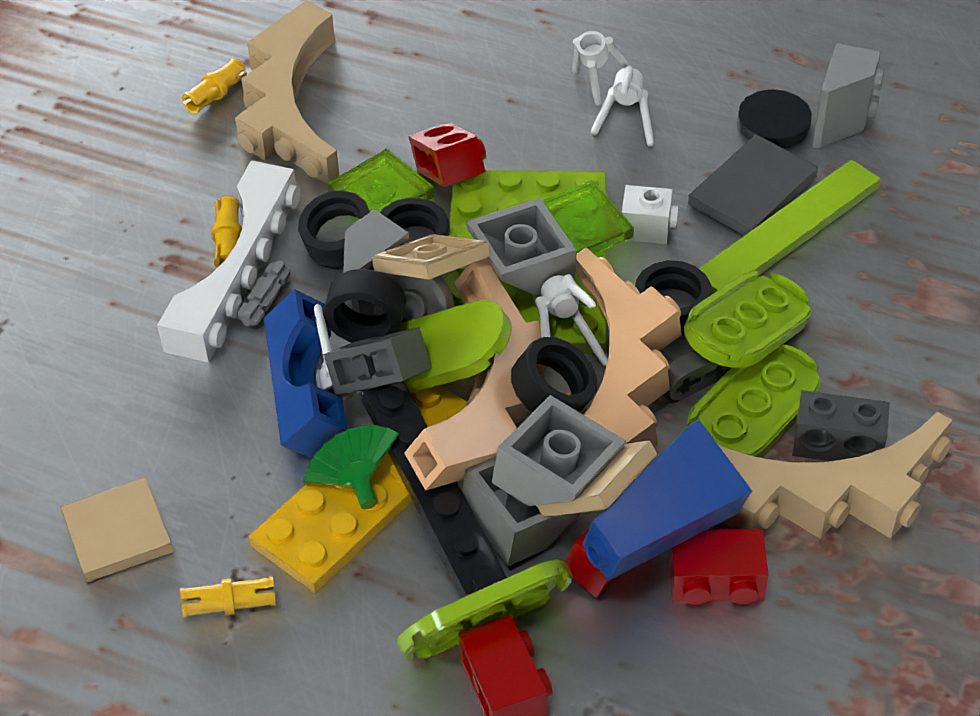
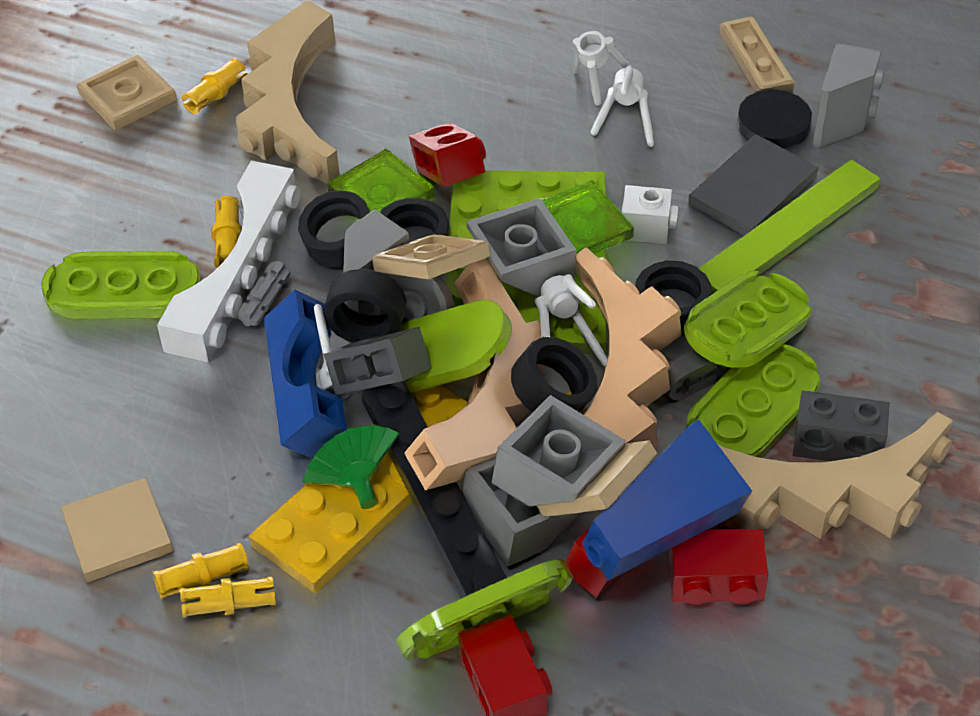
(117, 283): none -> lime tile
(126, 92): none -> tan tile
(201, 570): none -> yellow pin
(756, 55): none -> tan tile

